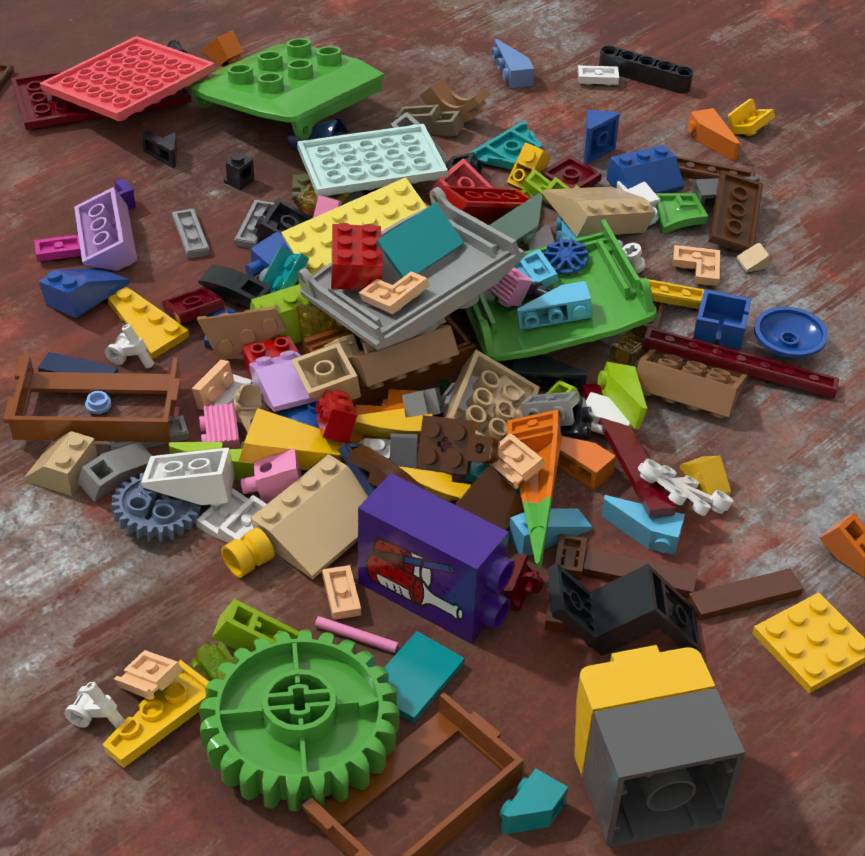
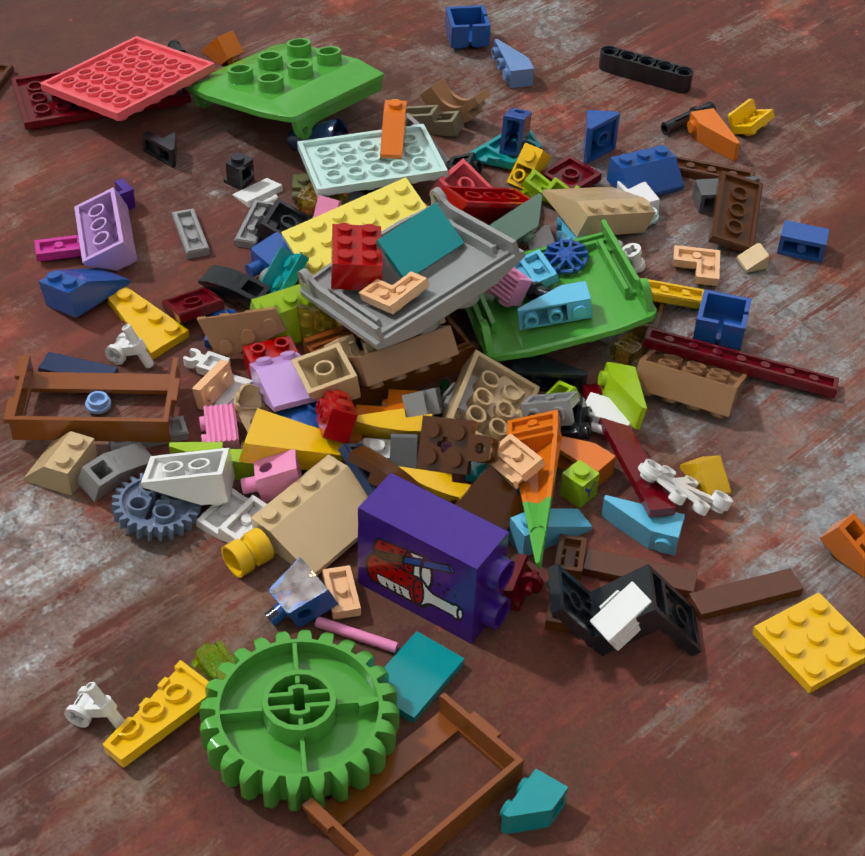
(148, 674): light nougat plate -> none
(202, 362): none -> white plate
(242, 625): lime slope -> none
(263, 190): none -> white piece
(299, 596): none -> torso
(393, 129): none -> orange slope
(467, 26): none -> blue piece
(515, 126): none -> blue torso
(579, 483): none -> lime brick
(598, 75): white plate -> none
(619, 614): none -> white piece
(654, 745): dark grey piece -> none
(679, 211): bright green plate -> none
(681, 120): none -> black pin
(790, 332): blue dish -> none
(803, 241): none -> blue brick

